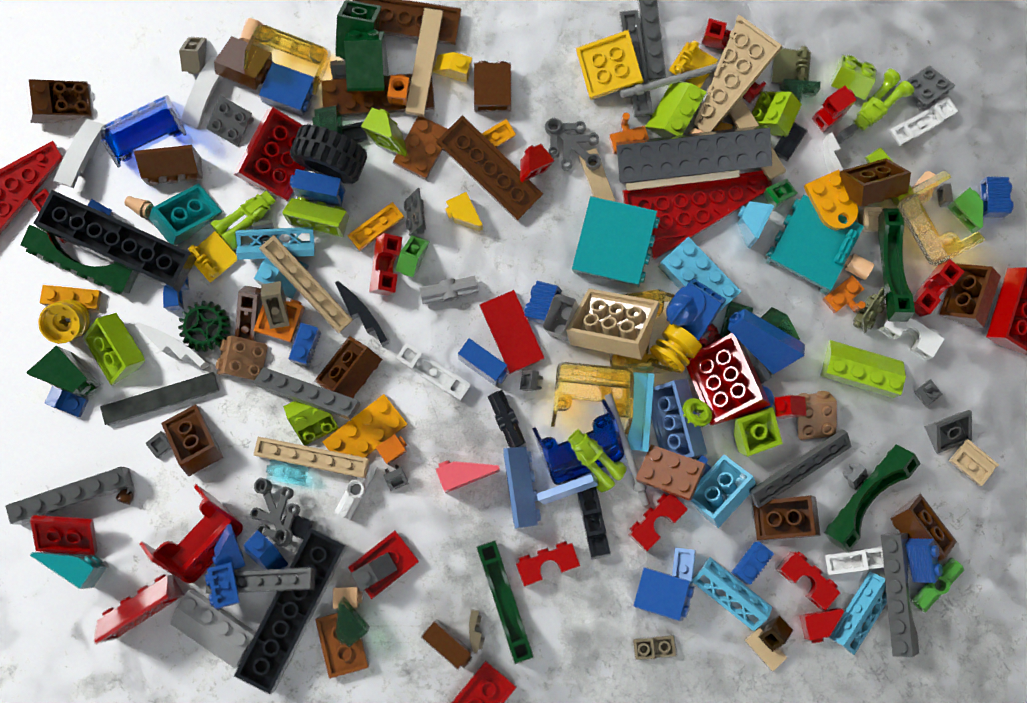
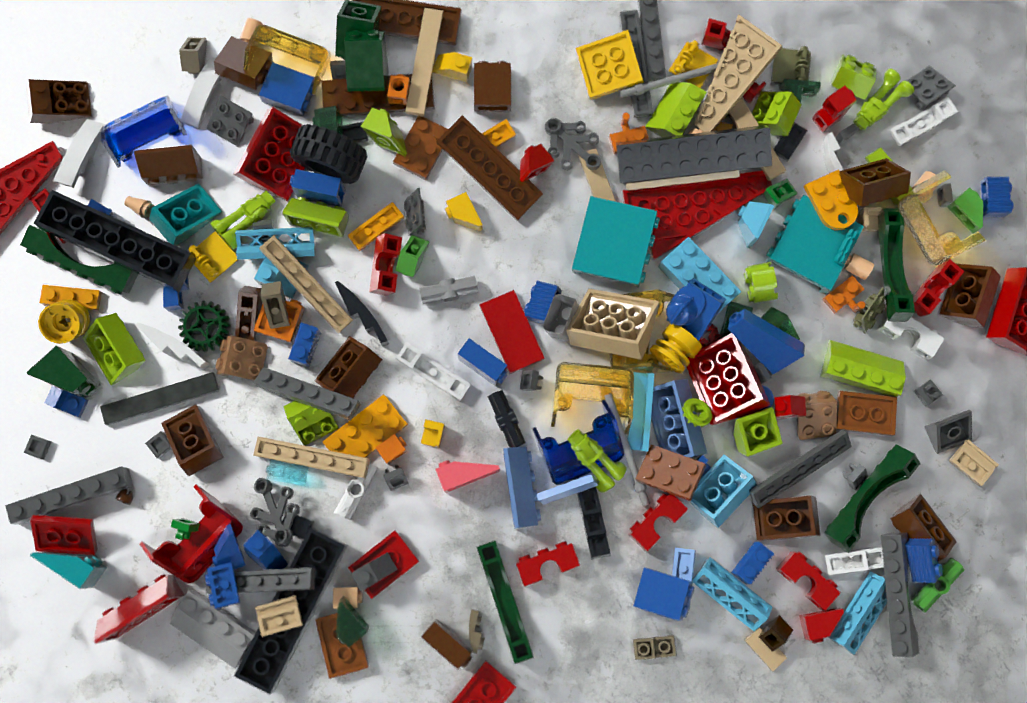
(37, 447): none -> dark grey tile
(184, 527): none -> green tile
(279, 616): none -> tan plate
(432, 433): none -> yellow panel
(761, 282): none -> lime brick
(866, 413): none -> dark orange plate

